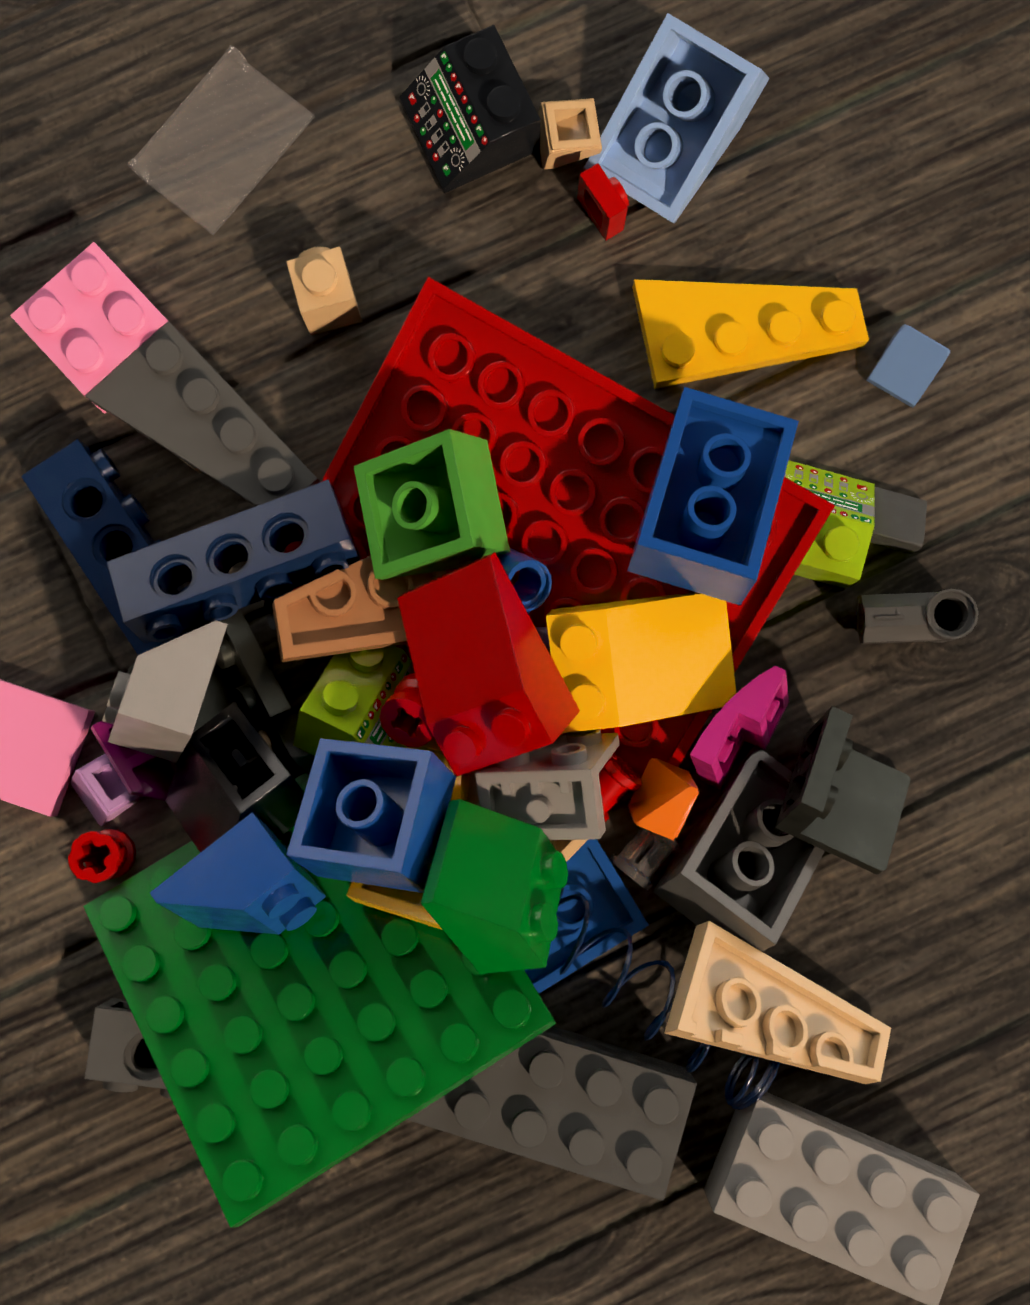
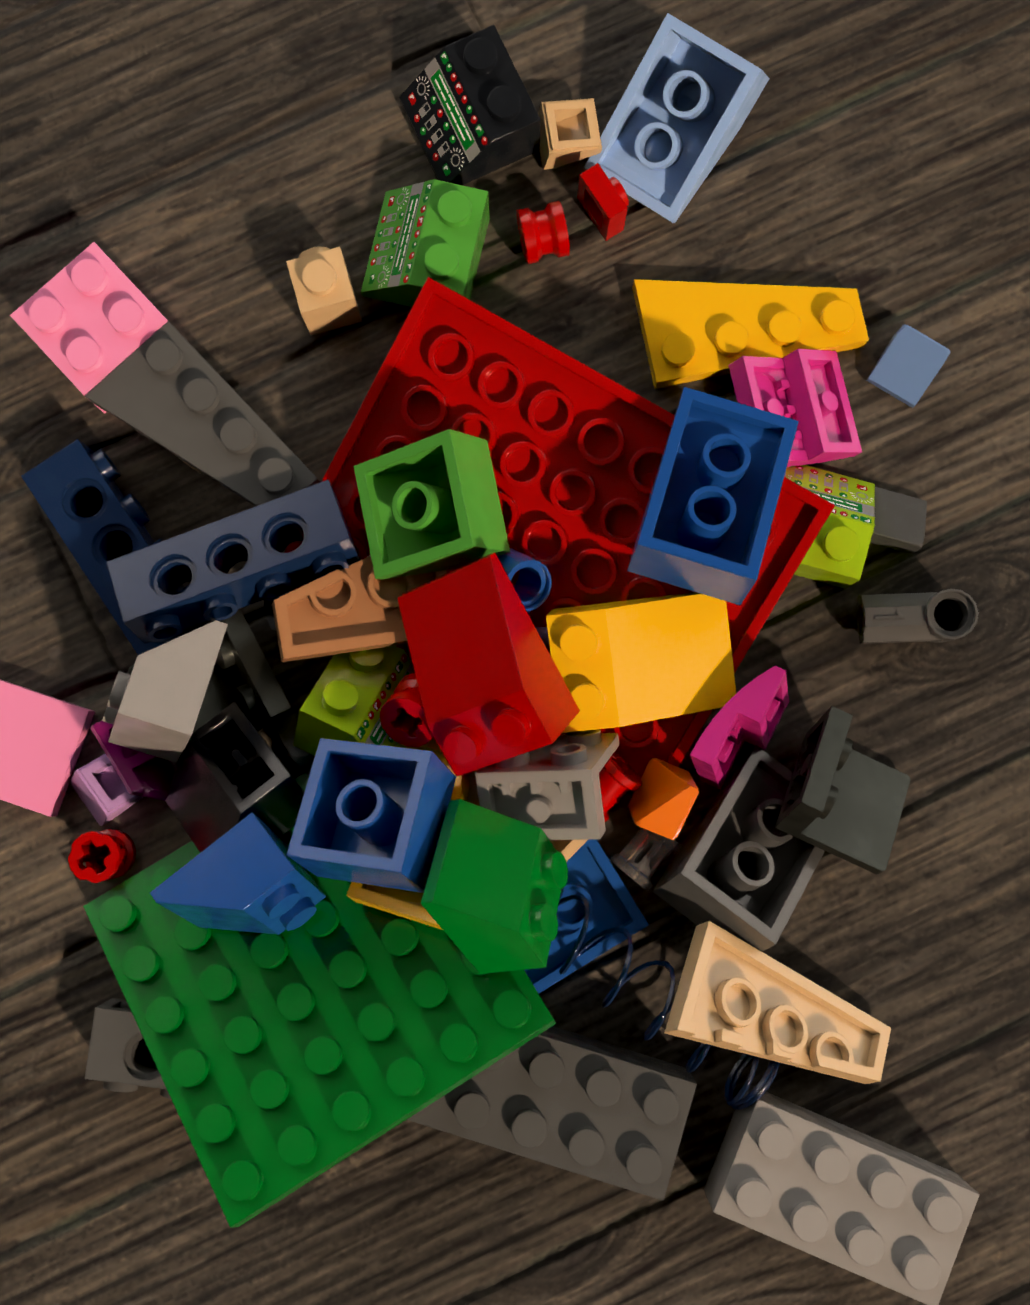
(221, 141): clear piece -> none
(425, 233): none -> bright green slope
(543, 232): none -> red wheel
(806, 389): none -> dark pink slope

